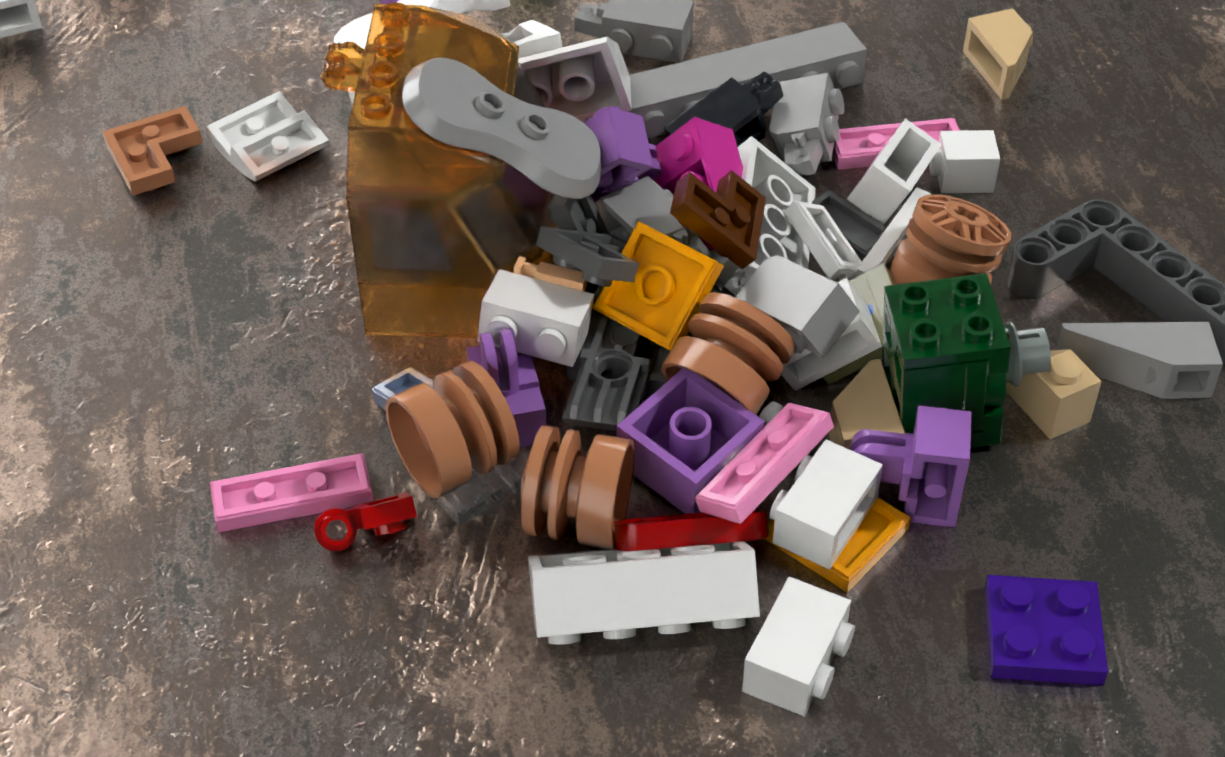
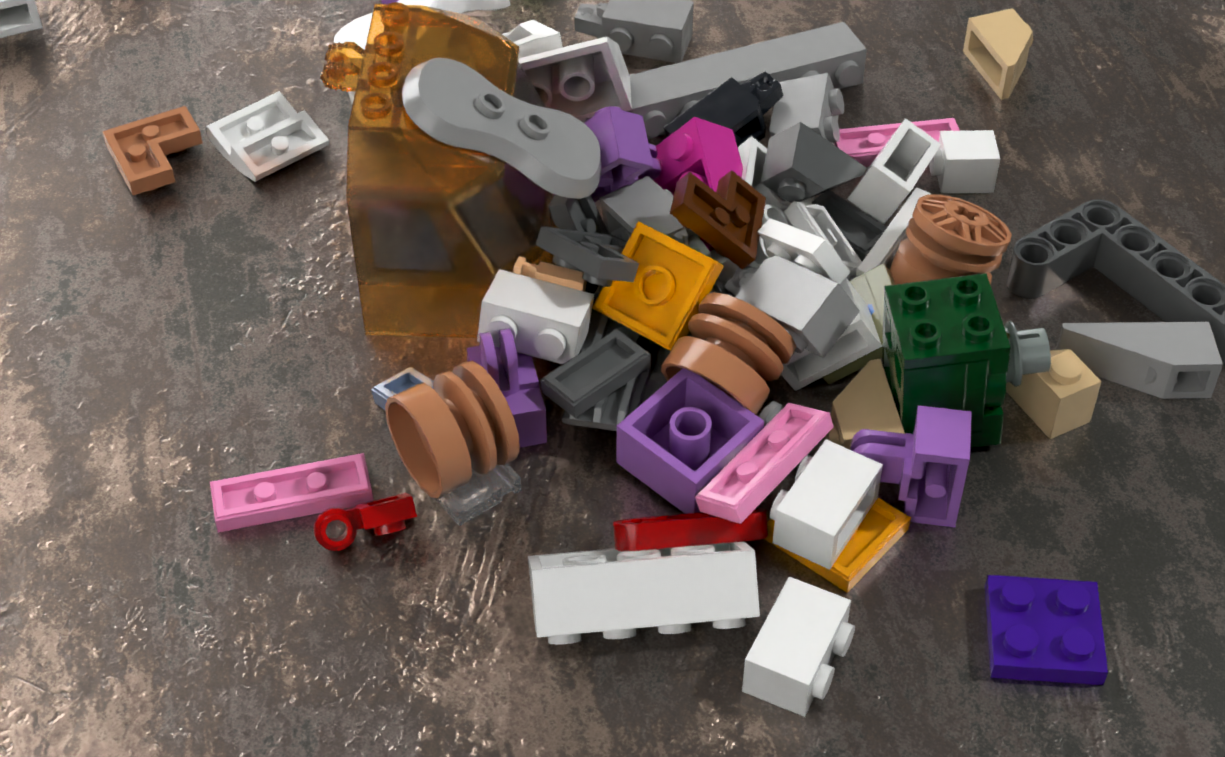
(567, 485): nougat wheel -> none
(595, 373): none -> dark grey tile
(803, 249): none -> white plate
(806, 164): none -> dark grey slope

